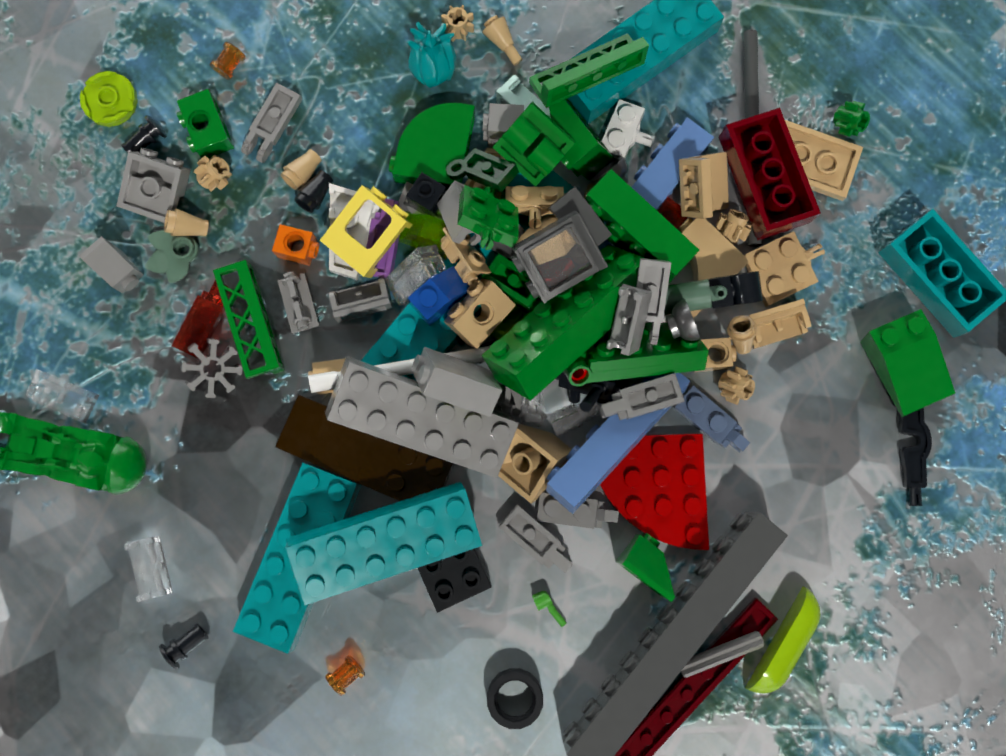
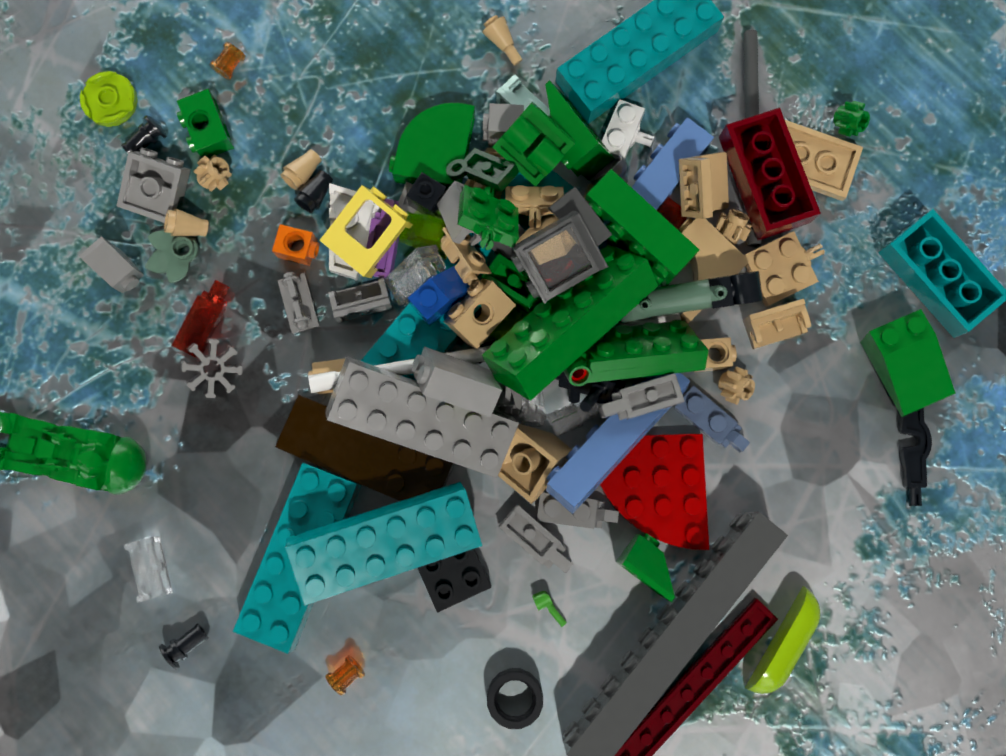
(62, 395): clear hinge -> none
(259, 316): green fence -> none
(271, 121): light grey hinge -> none
(432, 56): teal hair -> none
(458, 22): tan gear -> none
(589, 69): green fence -> none
(629, 319): light grey hinge -> none
(654, 277): light grey hinge -> none
(682, 322): flat silver piece -> none
(723, 653): light grey axle -> none
(742, 333): tan cone -> none

